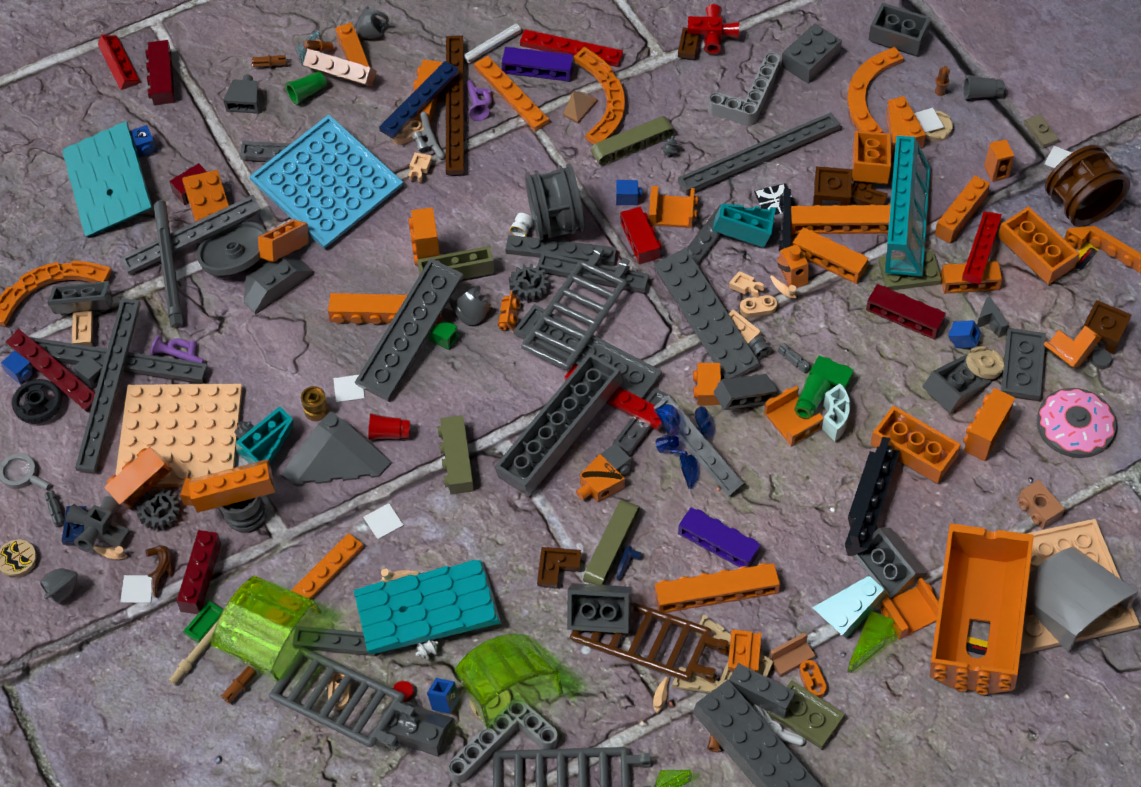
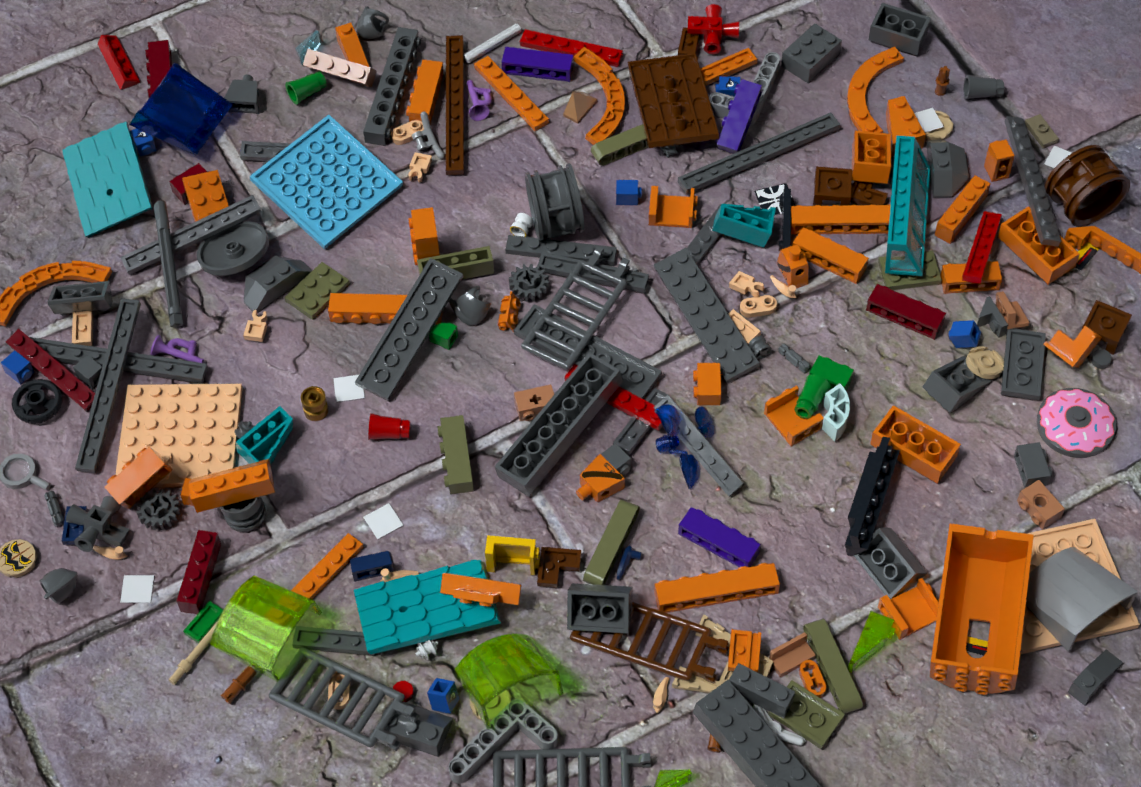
(164, 565): reddish brown piece -> none
(182, 111): none -> clear blue windscreen
(256, 329): none -> light nougat plate
(266, 61): dark orange axle -> none
(283, 240): orange brick -> none
(314, 291): none -> olive plate
(318, 45): dark orange axle -> none
(332, 453): dark grey slope -> none
(370, 565): none -> dark blue panel
(391, 86): none -> dark grey brick
(419, 99): dark blue plate -> none
(480, 590): none -> orange bracket
(511, 551): none -> yellow panel
(532, 401): none -> nougat brick
(640, 235): red brick -> none
(672, 100): none -> reddish brown piece
(727, 85): none -> blue brick
(728, 66): none -> orange plate
(739, 117): none -> dark purple brick
(744, 391): dark grey brick -> none
(832, 666): none -> olive beam
(852, 605): wedge -> none
(947, 167): none -> dark grey wedge
(988, 423): orange brick -> none
(1011, 311): none -> nougat panel
(1032, 181): none -> flat silver plate
(1032, 464): none -> dark grey brick
(1094, 677): none -> dark grey slope

